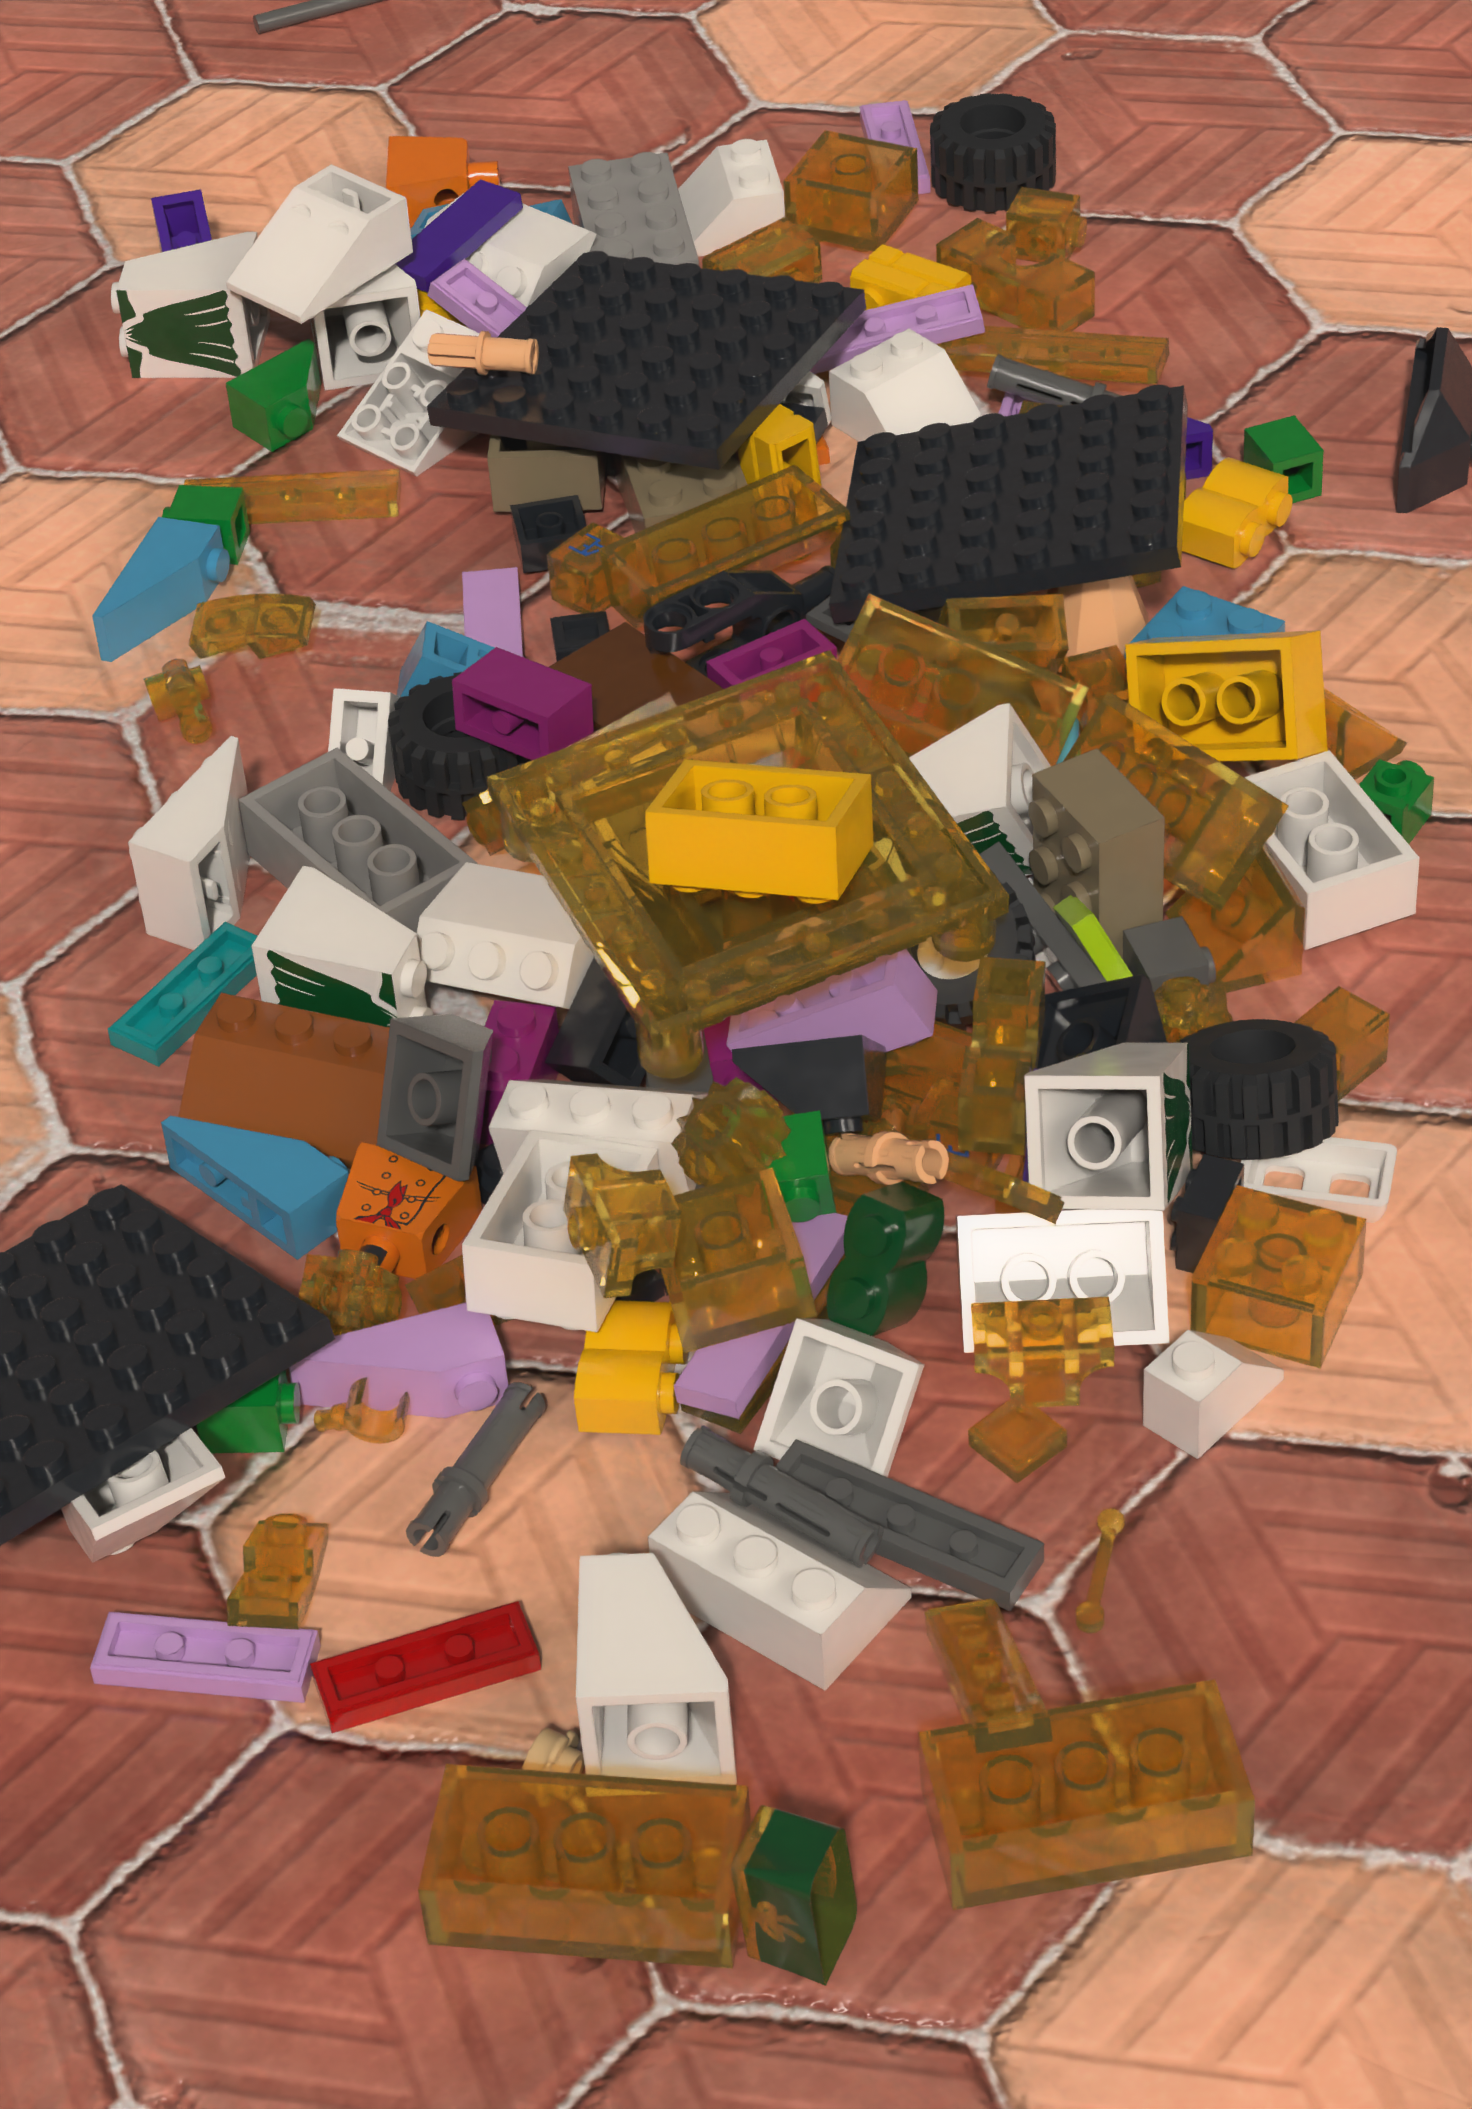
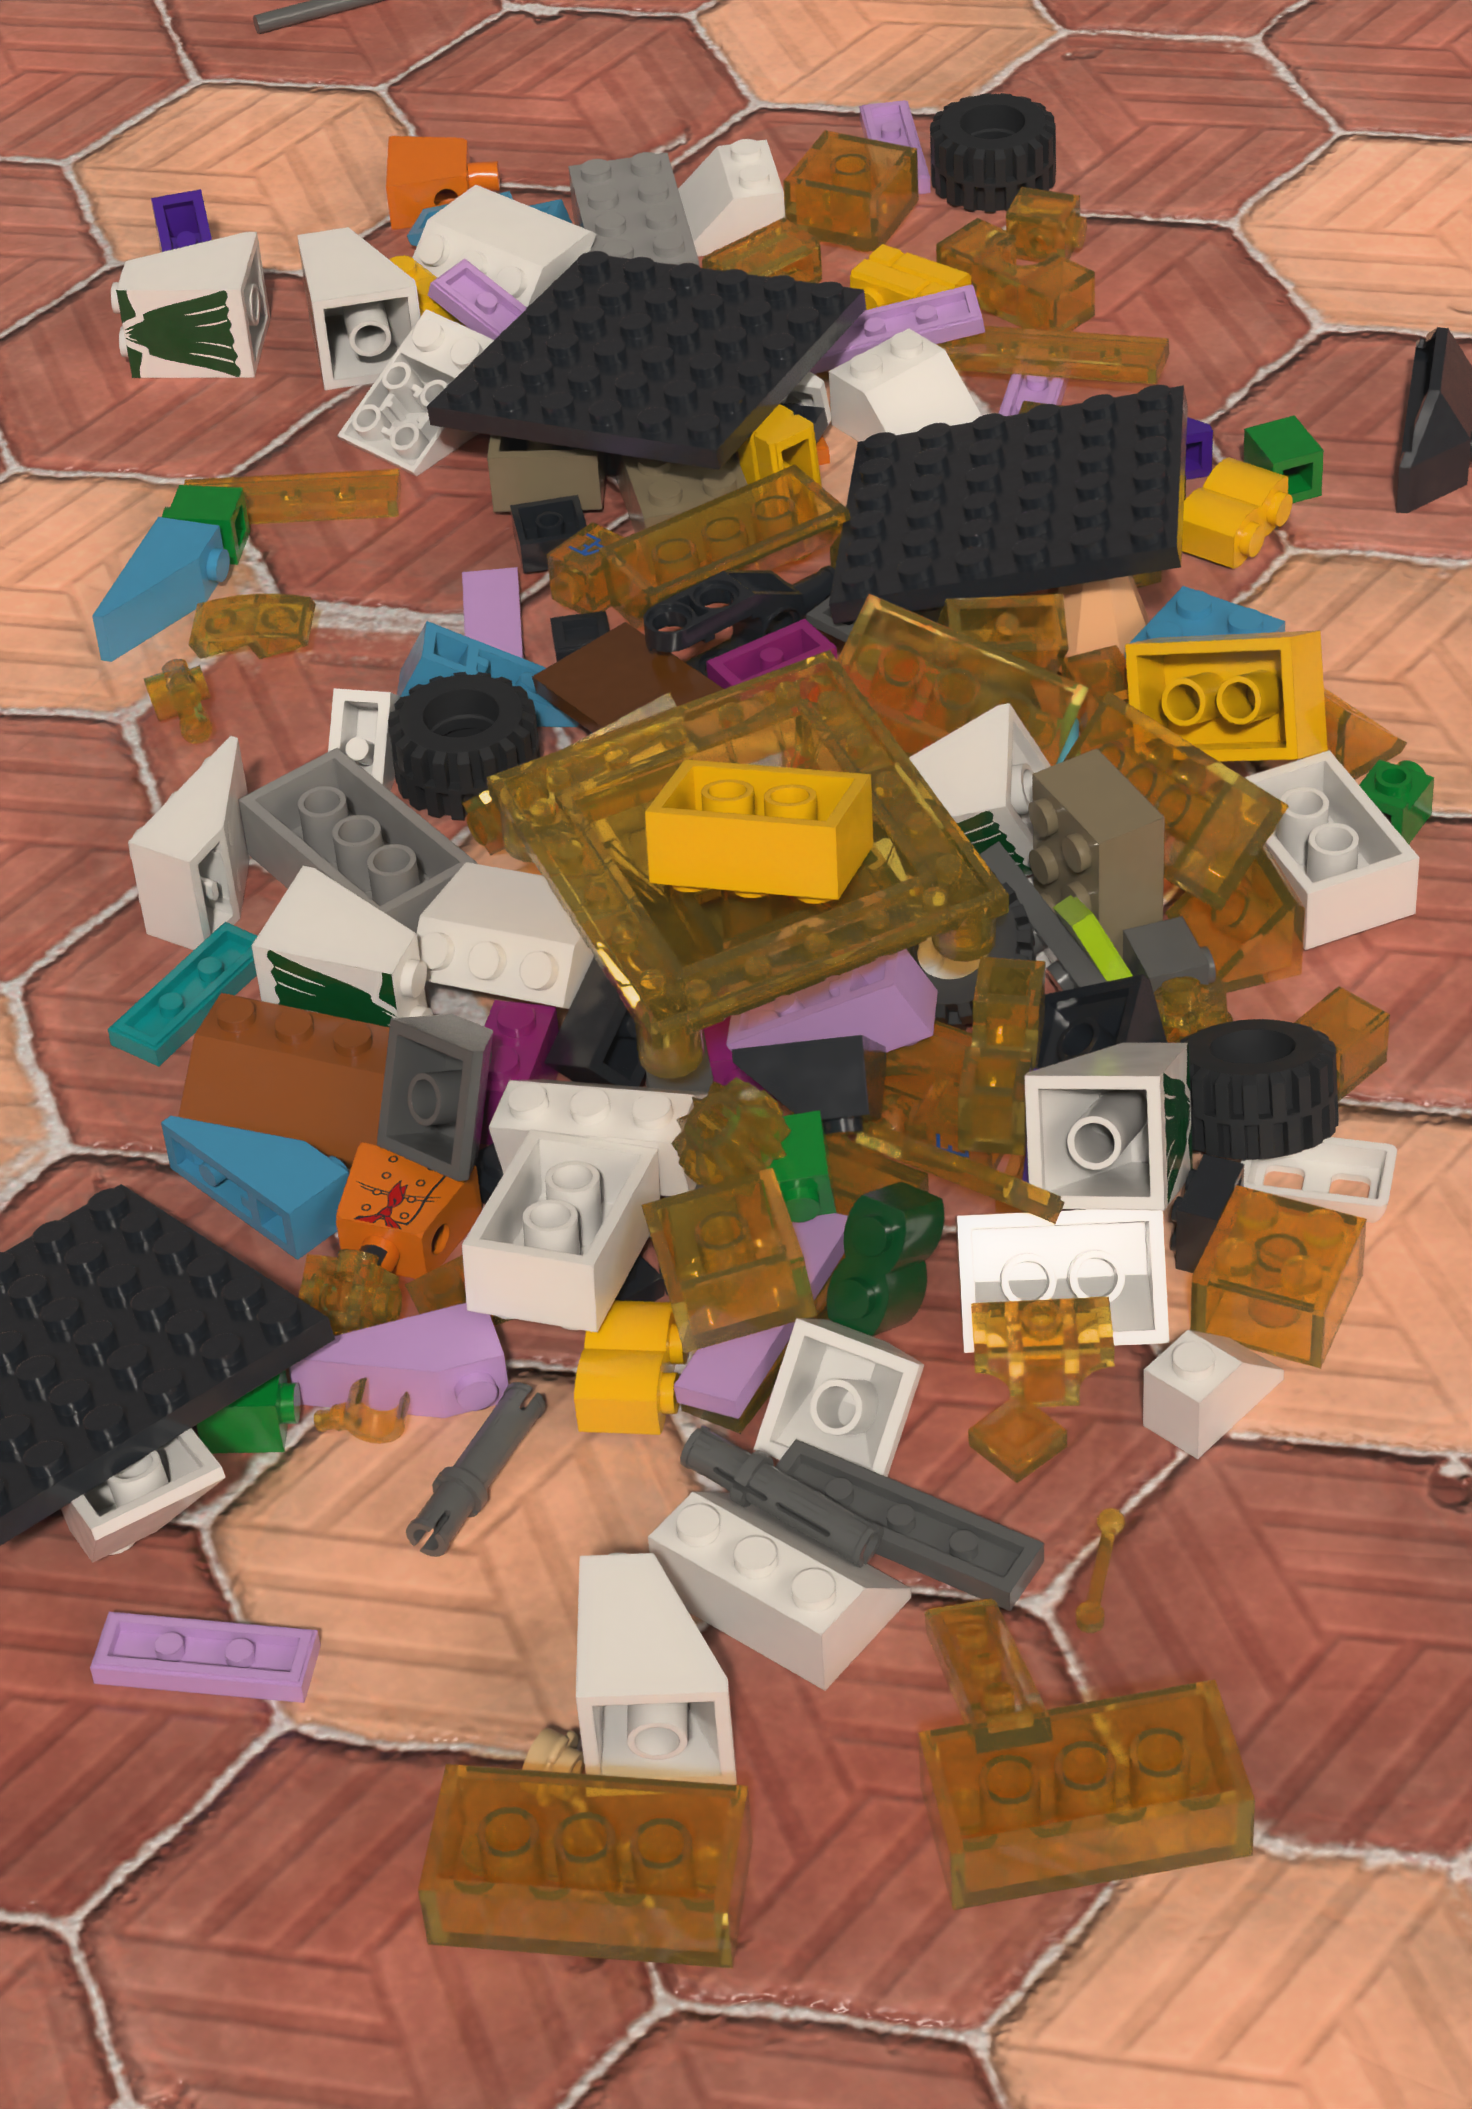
(277, 397): green slope -> none
(279, 1573): clear yellow slope -> none
(324, 244): white slope -> none
(425, 1666): red tile -> none
(459, 231): dark purple tile -> none
(483, 353): light nougat axle -> none
(521, 705): magenta brick -> none
(620, 1221): clear yellow brick -> none
(795, 1892): piece -> none
(888, 1158): light nougat pin -> none
(1040, 384): dark grey pin -> none

